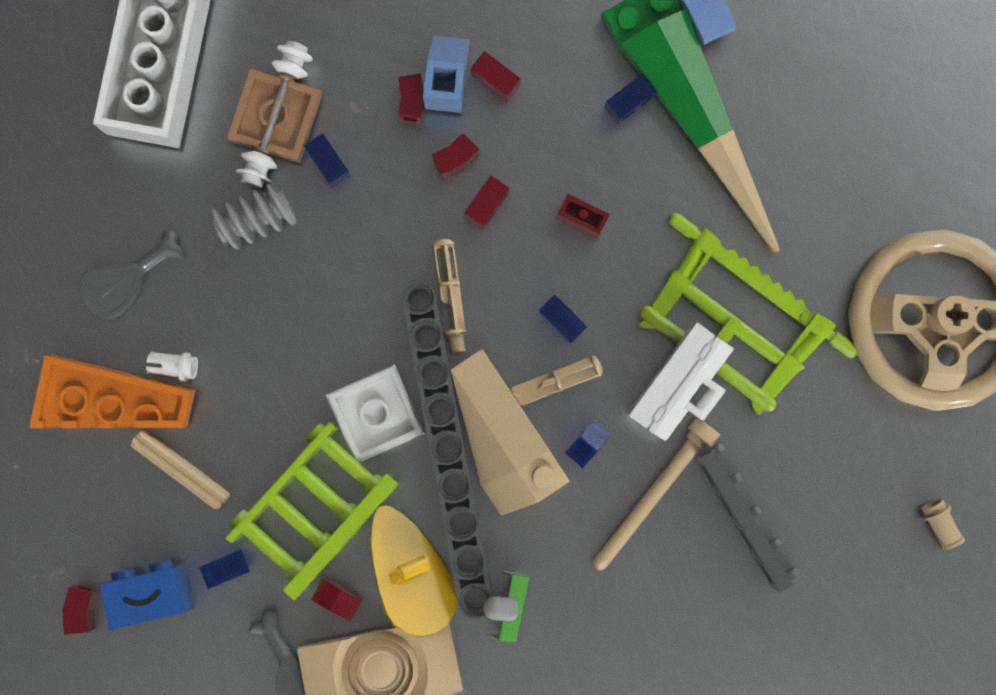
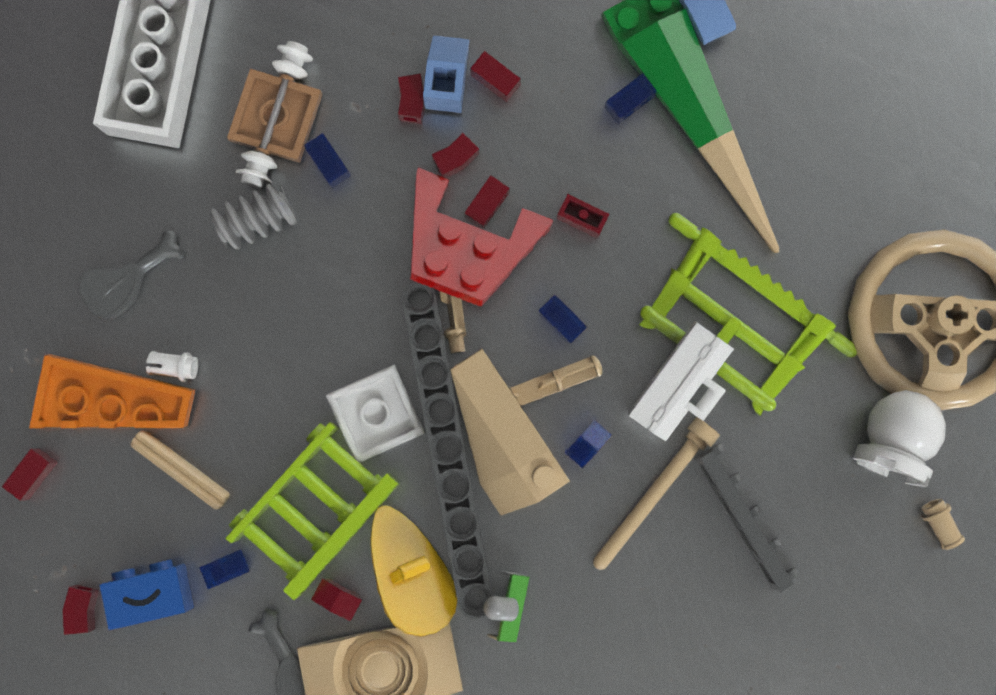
(29, 474): none -> dark red piece
(462, 256): none -> wing
(903, 435): none -> white tile

